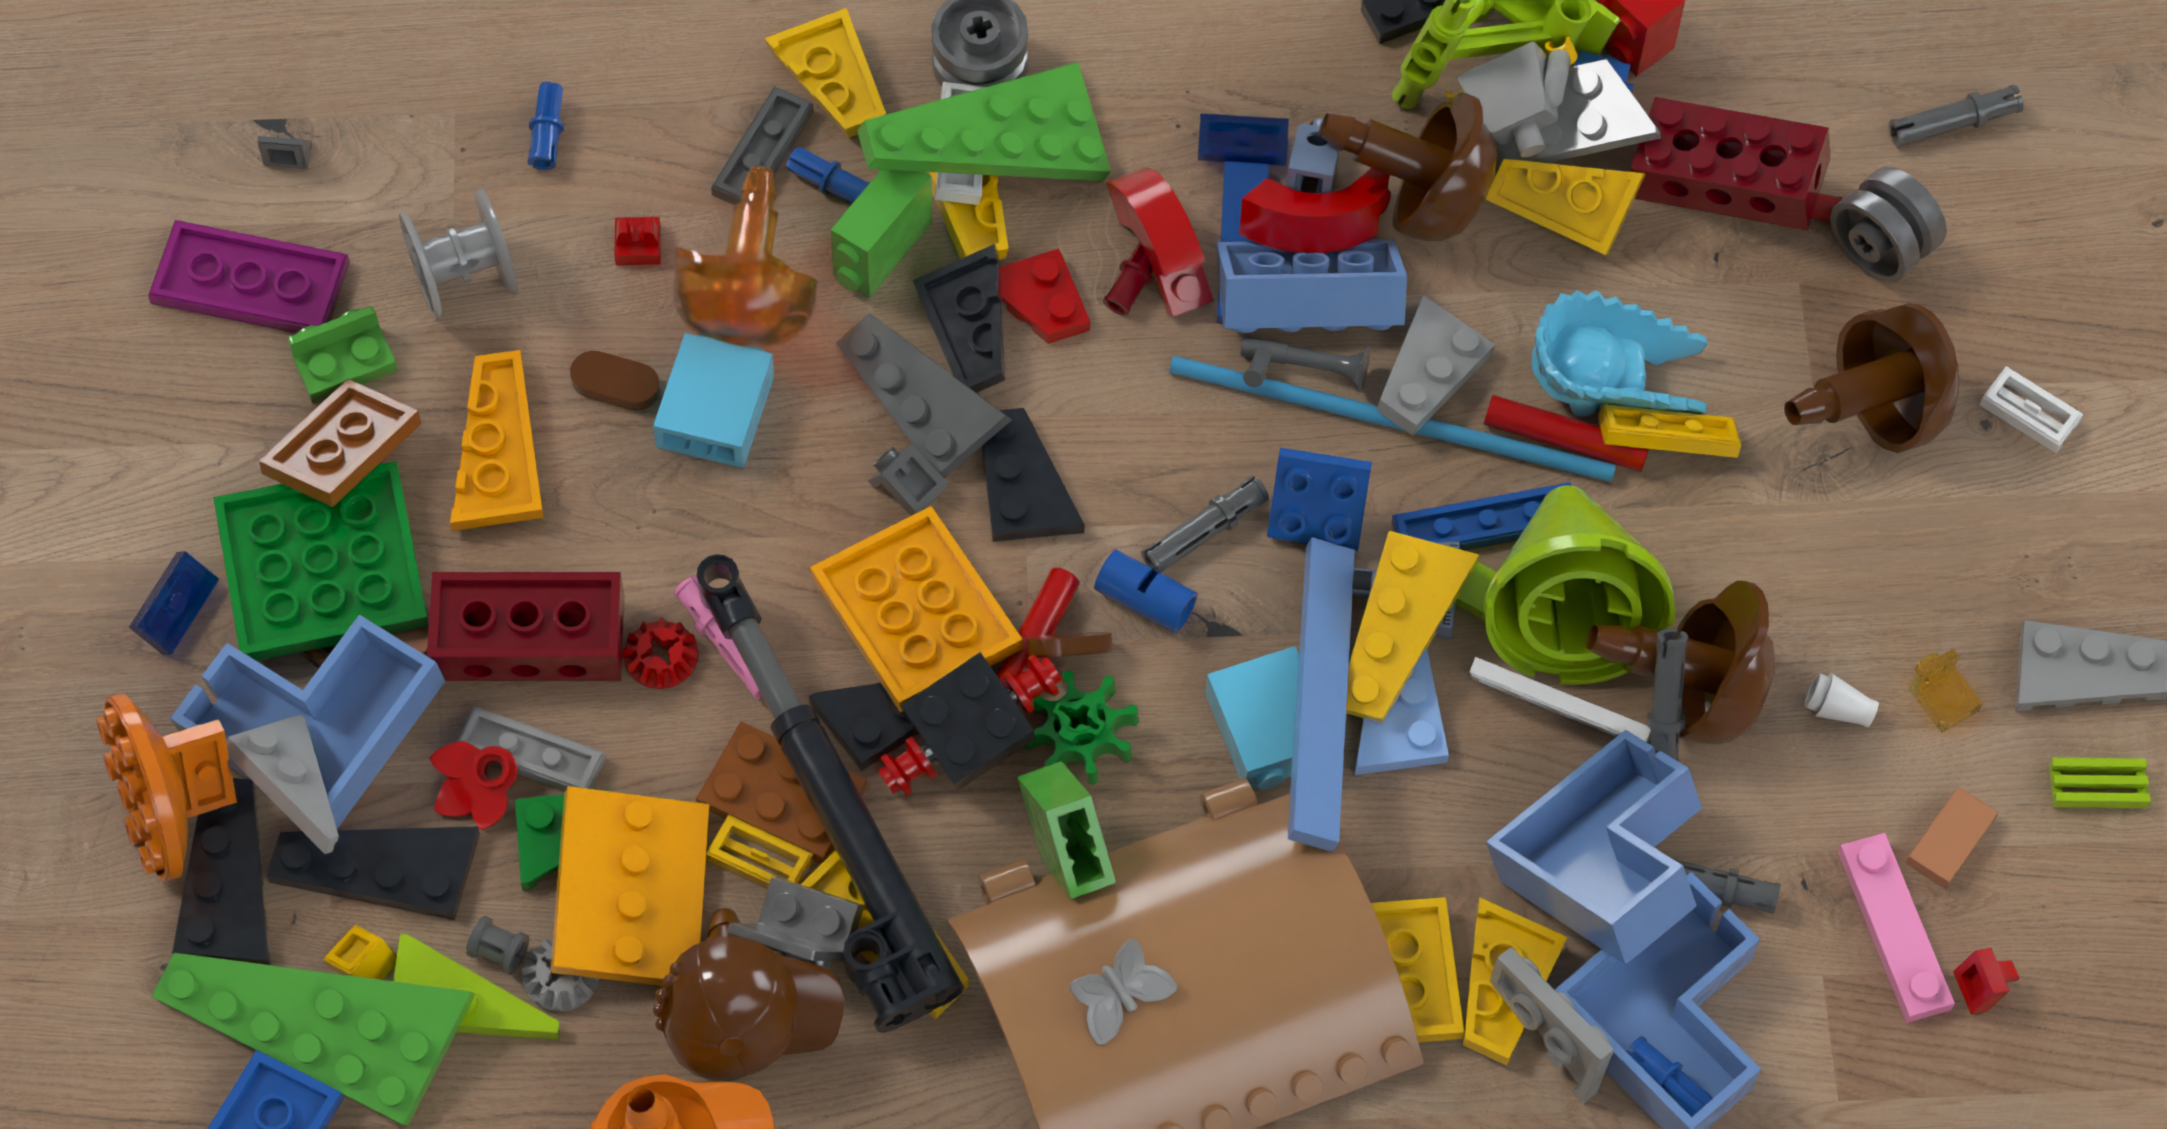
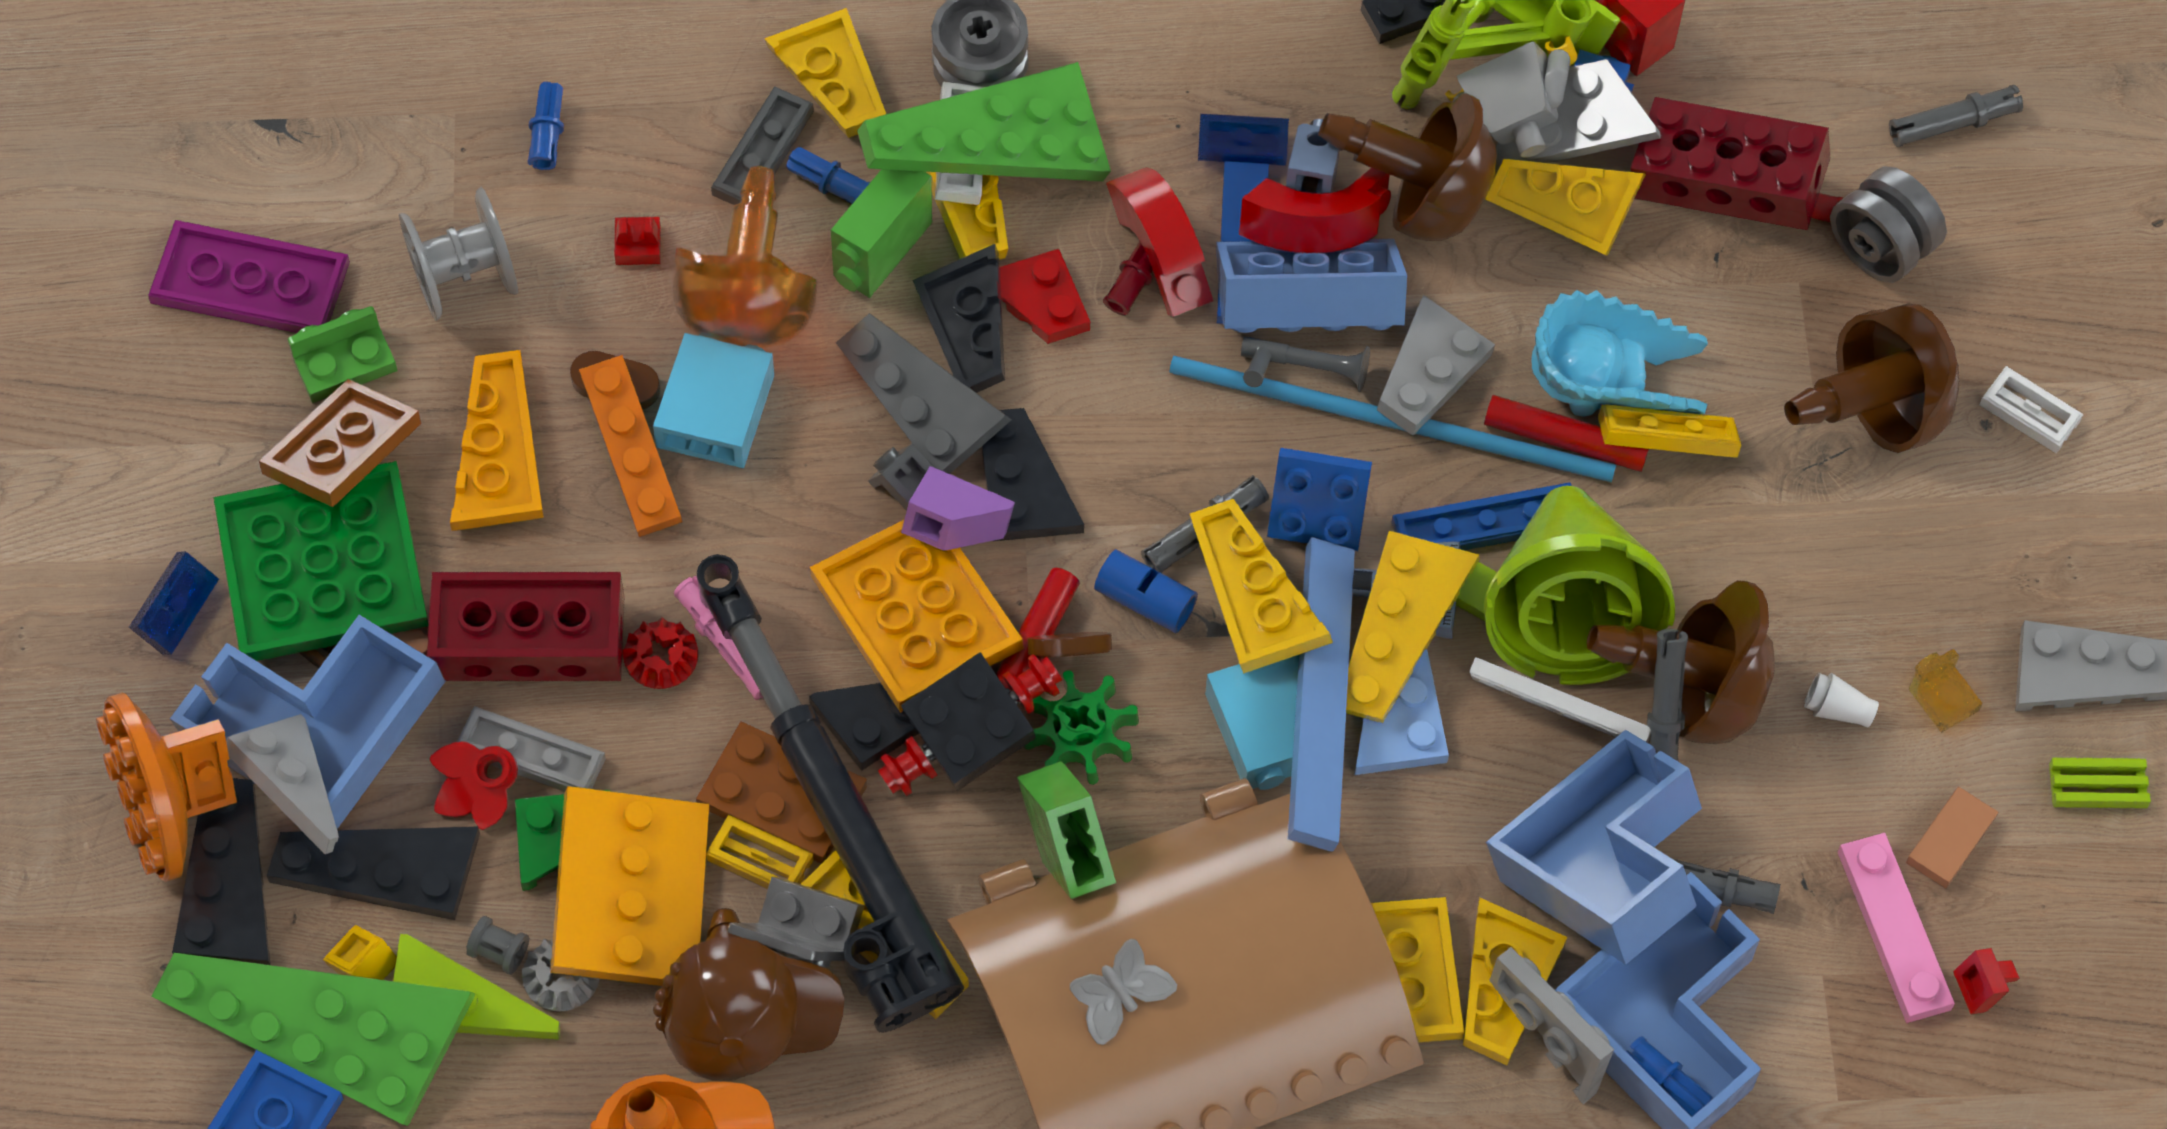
(285, 152): dark grey slope -> none
(630, 446): none -> orange plate
(955, 512): none -> medium lavender slope
(1255, 595): none -> yellow wing

